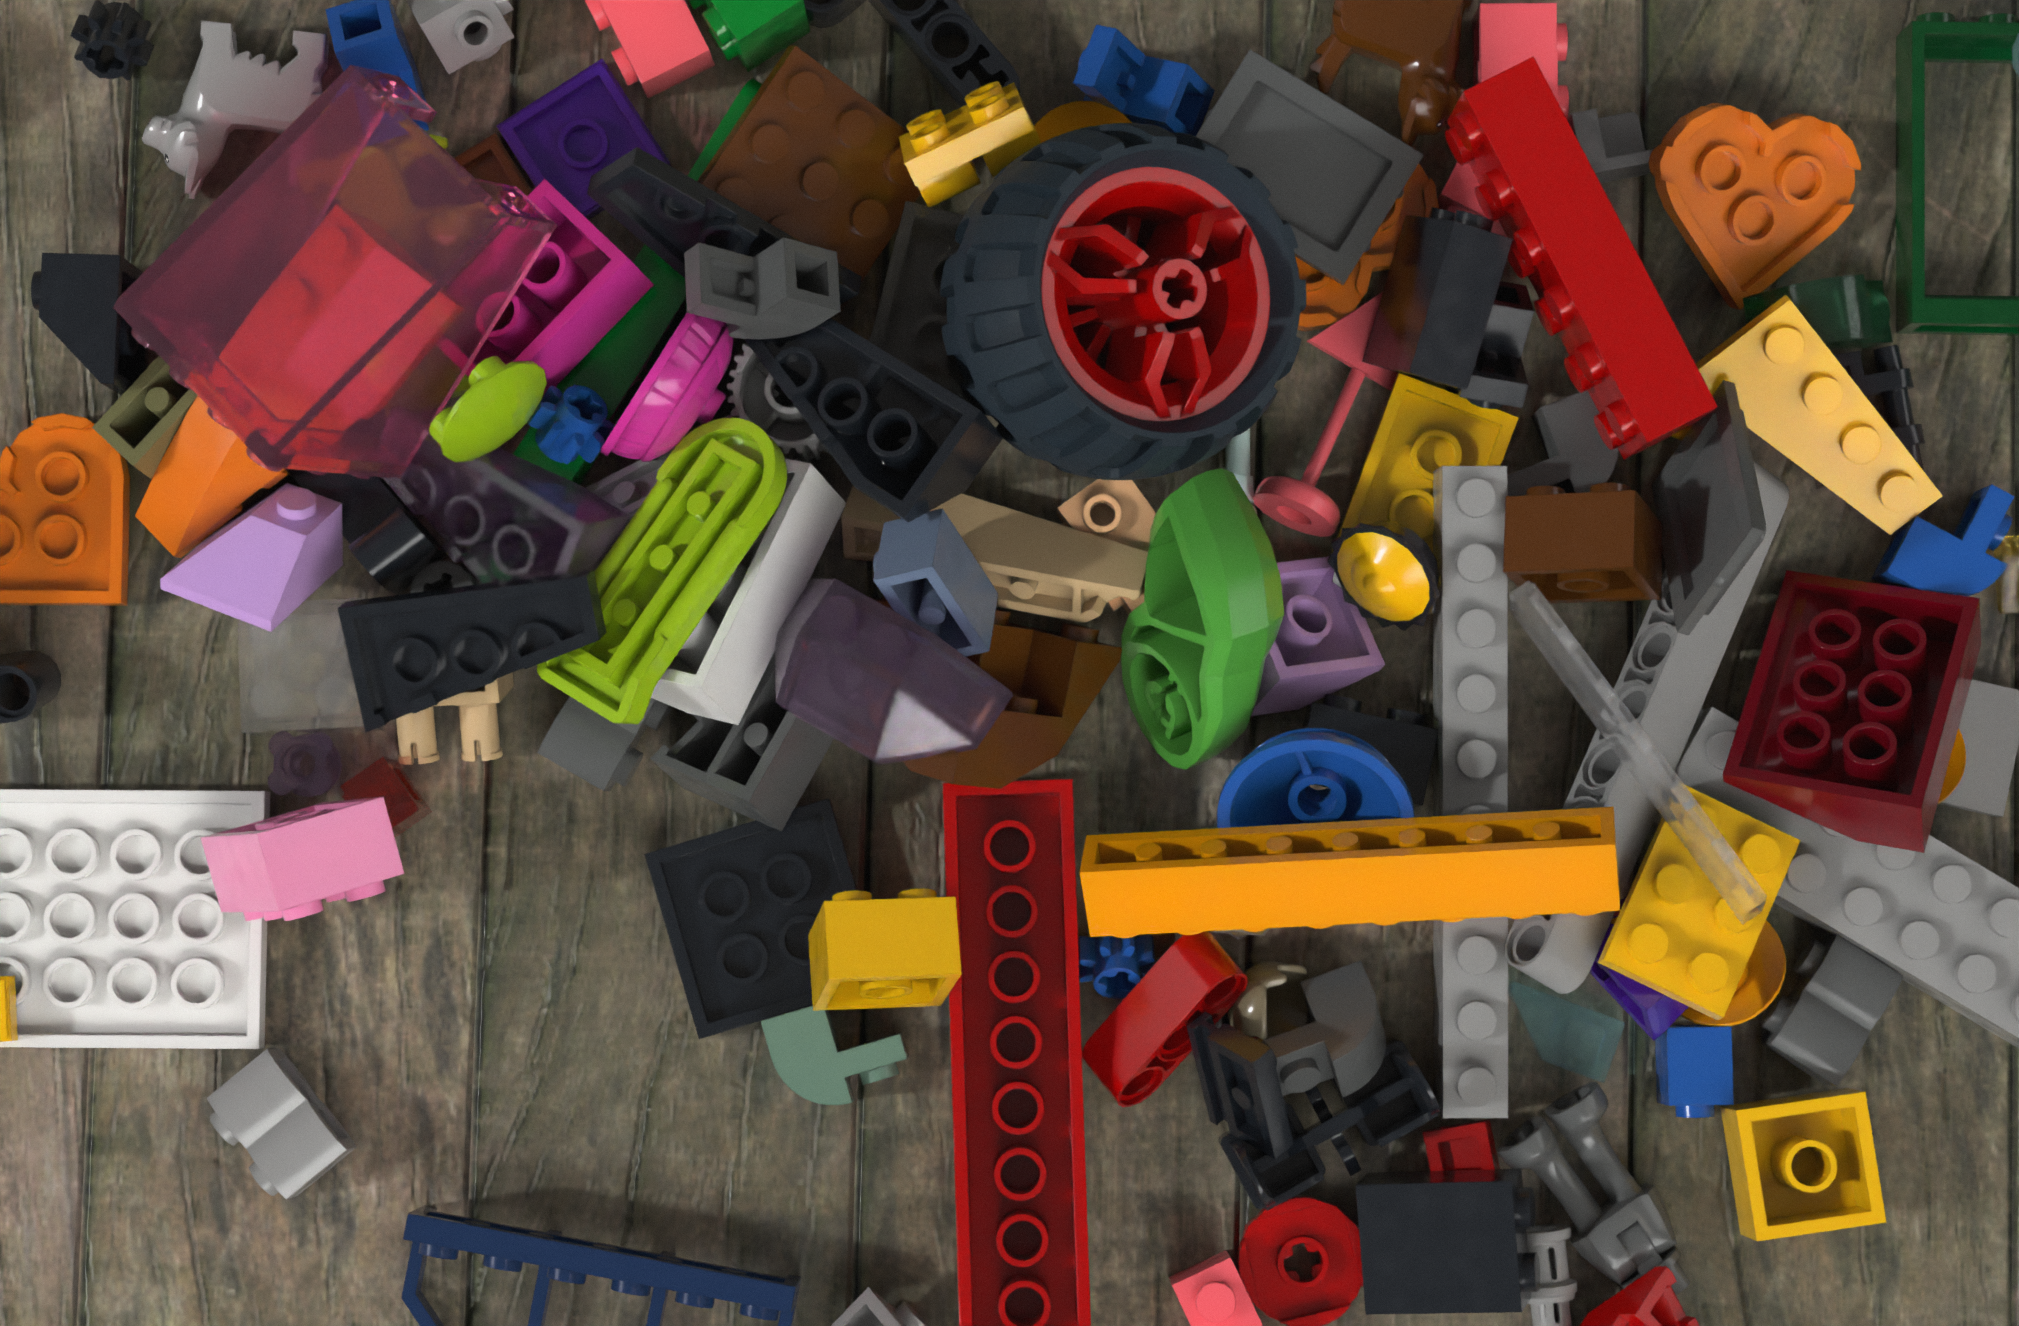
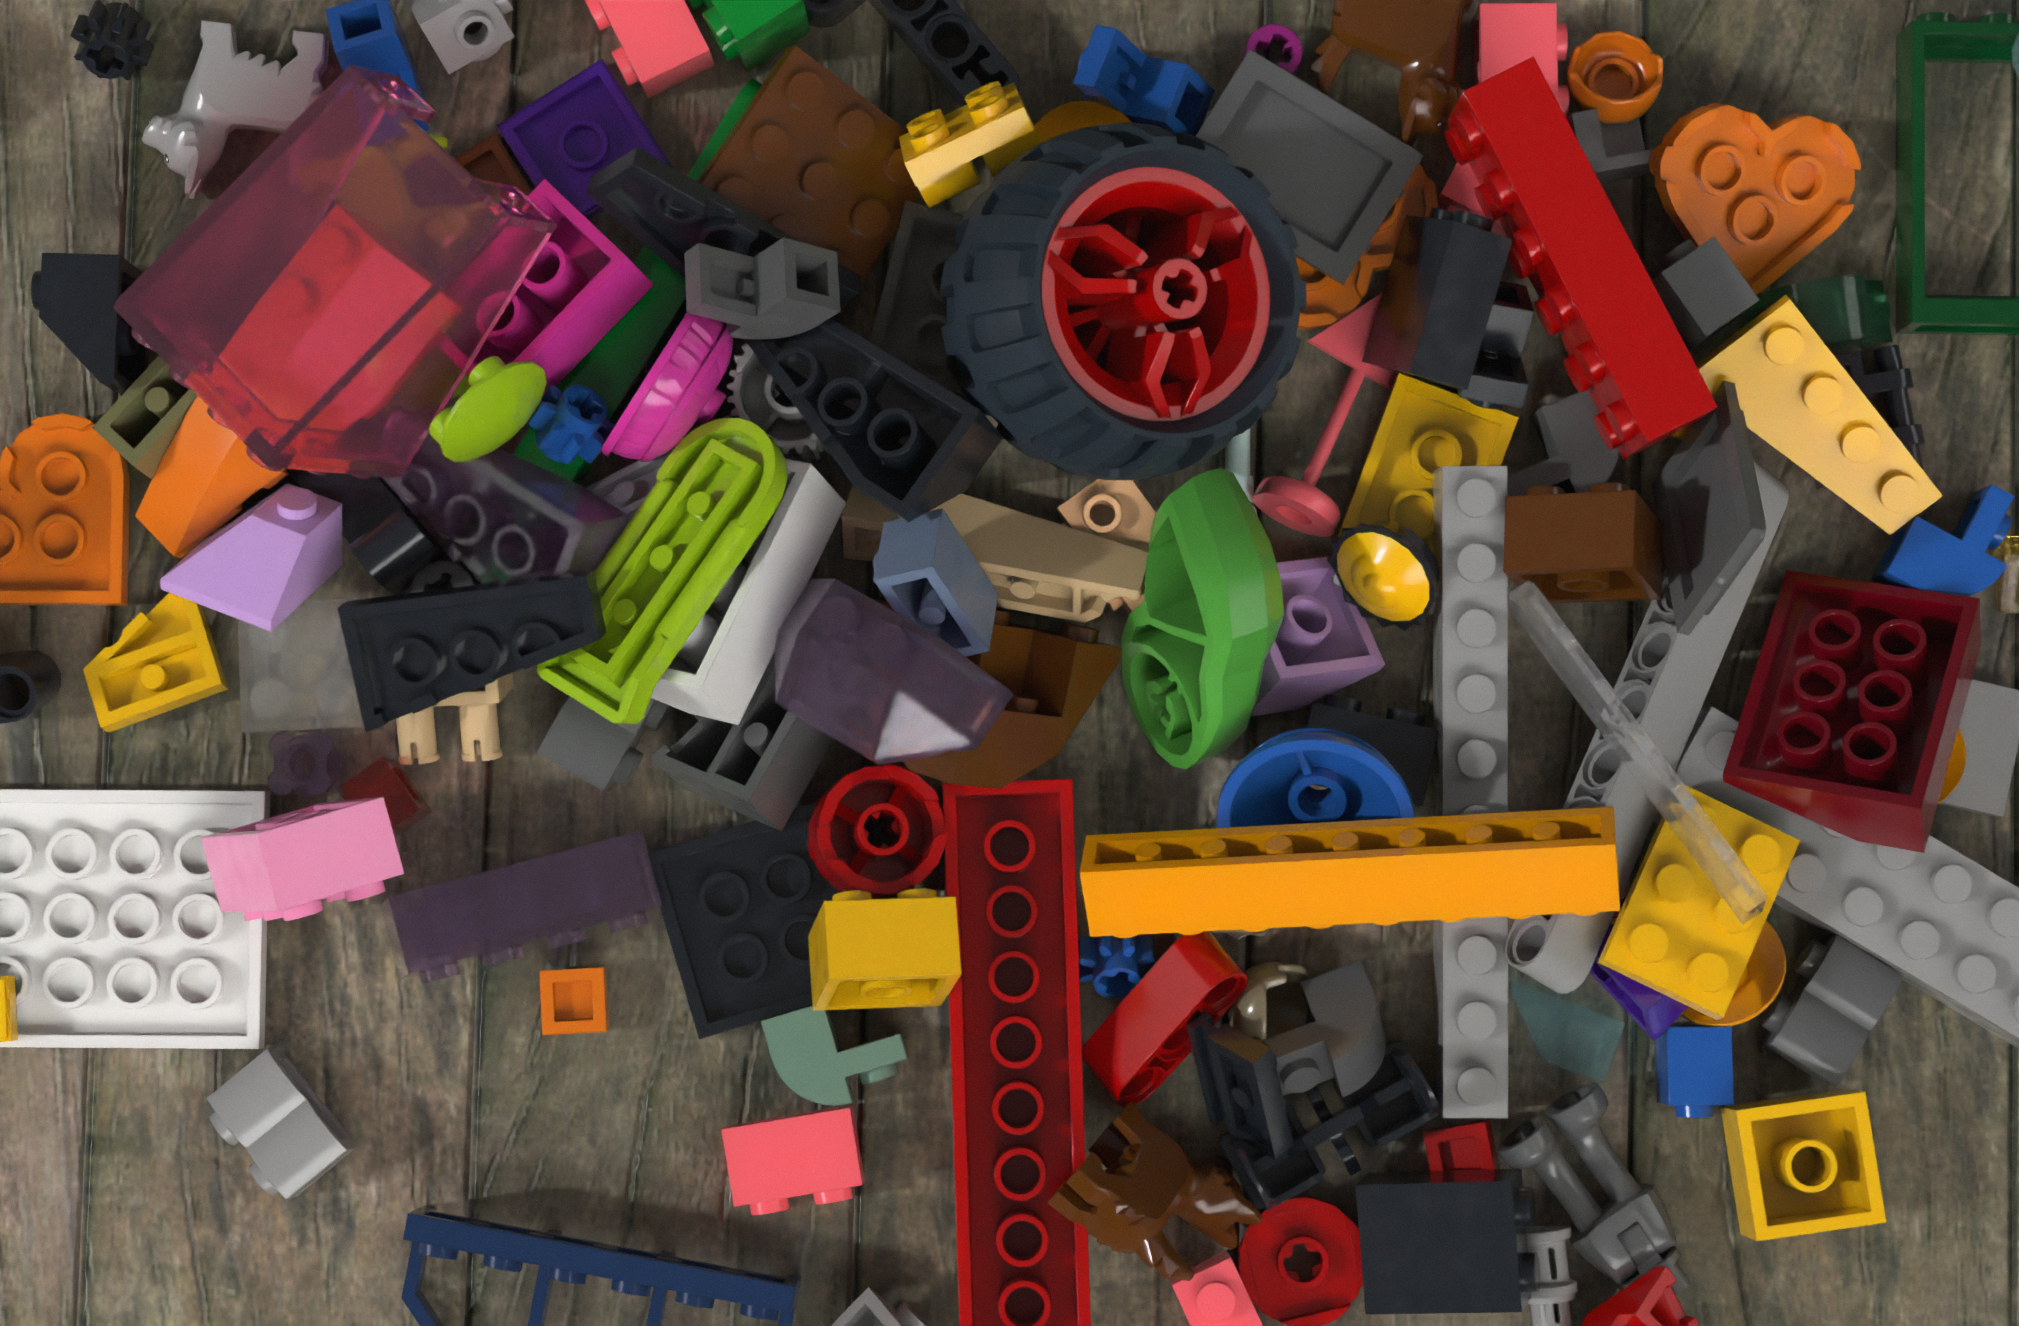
(155, 665): none -> yellow wing
(521, 905): none -> clear purple wedge
(574, 1001): none -> orange plate
(793, 1158): none -> coral brick
(912, 825): none -> red brick
(1144, 1185): none -> reddish brown animal
(1278, 33): none -> magenta bush
(1615, 76): none -> orange hair
(1701, 290): none -> dark grey brick

